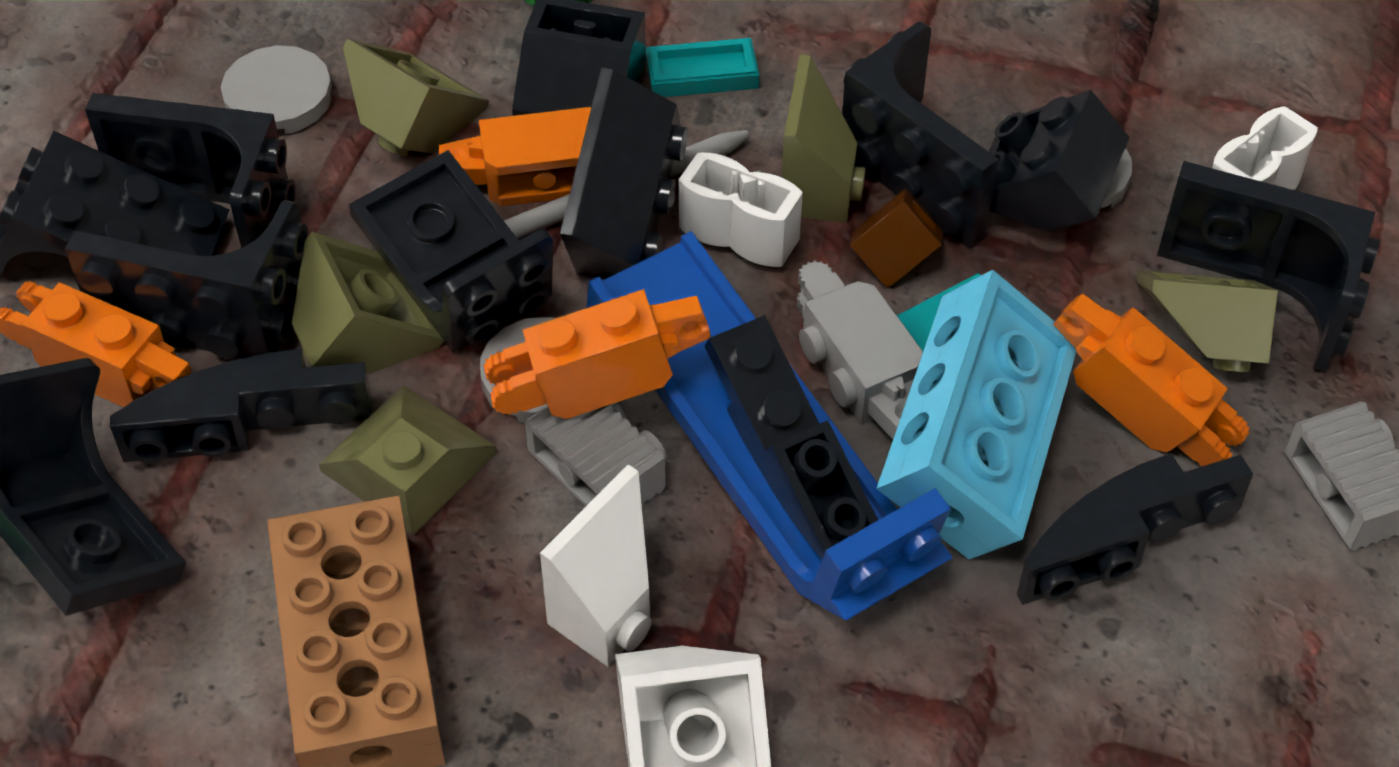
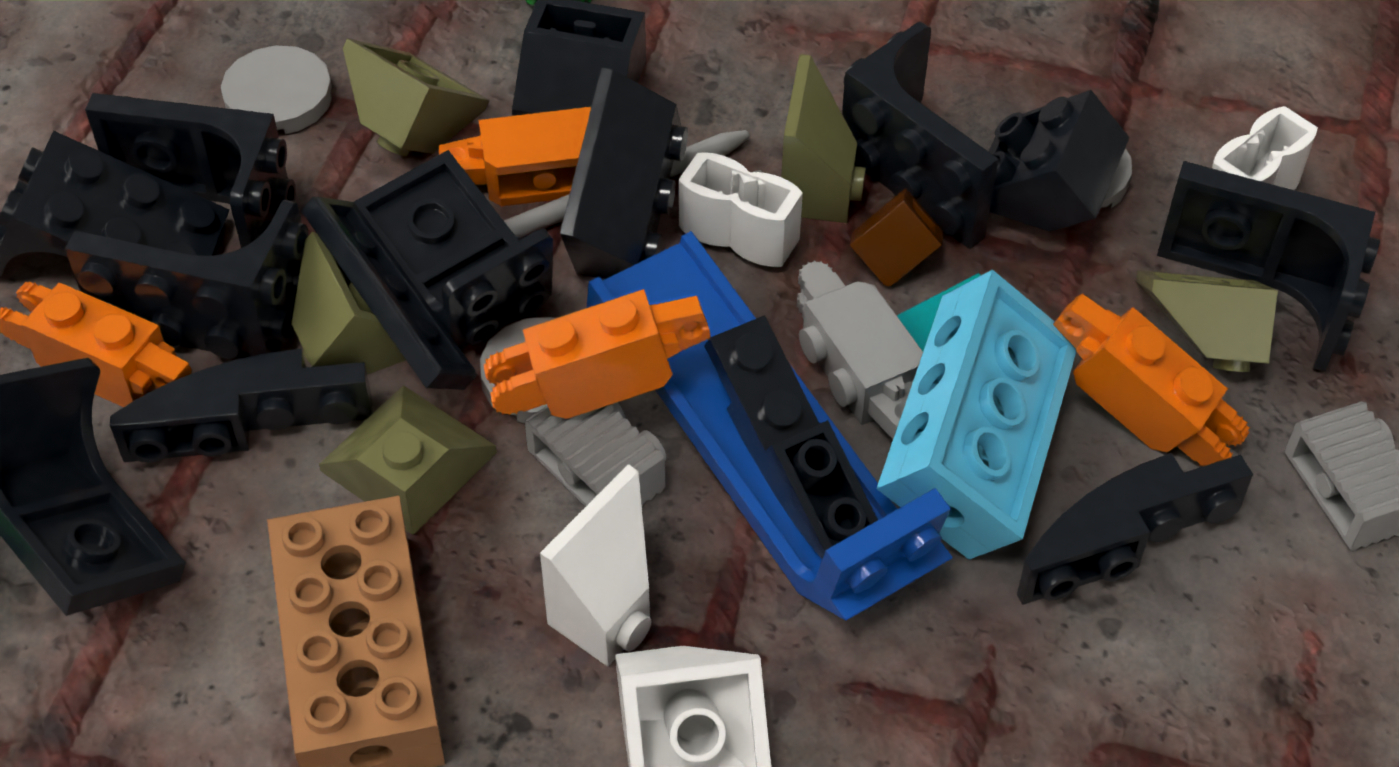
(390, 294): none -> black tile
(702, 67): teal tile -> none

